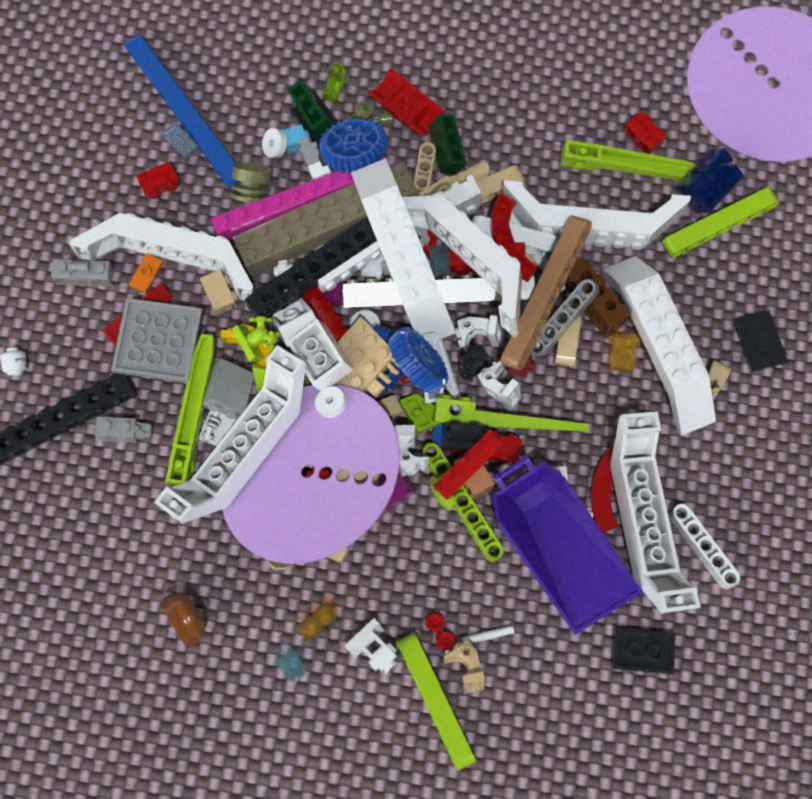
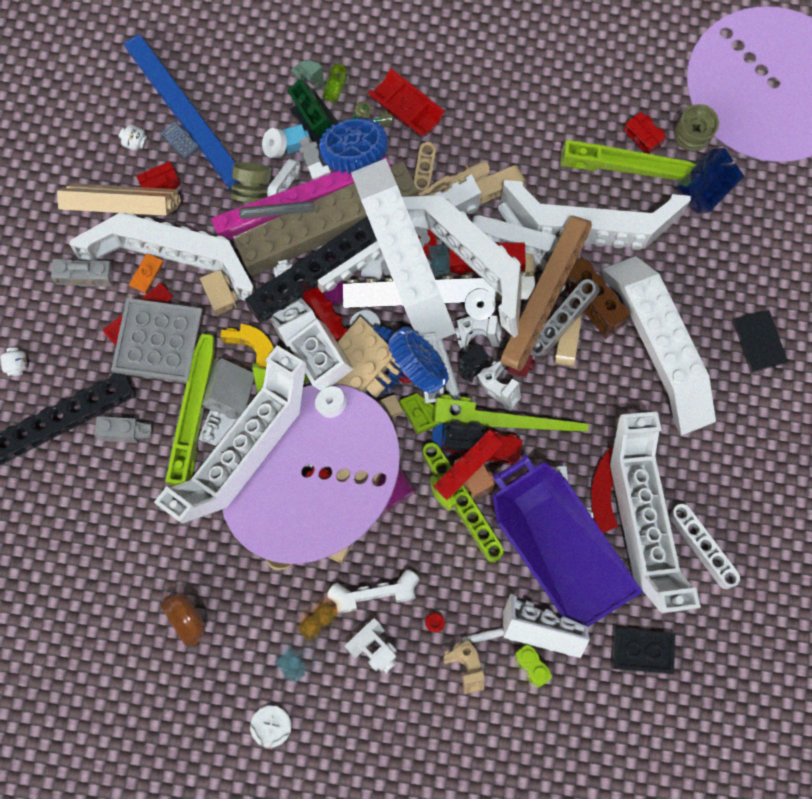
(118, 199): none -> tan brick
(133, 137): none -> white head
(250, 340): lime piece -> none
(270, 726): none -> white tile
(277, 209): none -> dark grey axle
(284, 177): none -> white beam
(311, 71): none -> sand green slope
(347, 600): none -> white plate
(406, 440): white tile -> none
(436, 701): lime beam -> none
(445, 640): red plate -> none
(447, 144): dark green brick -> none
(480, 295): none -> white piece
(503, 236): red tile -> none
(529, 661): none -> lime brick
(543, 628): none -> white wedge
(622, 351): clear yellow brick -> none
(701, 120): none -> olive wheel
(718, 375): tan piece -> none
(720, 222): lime beam -> none

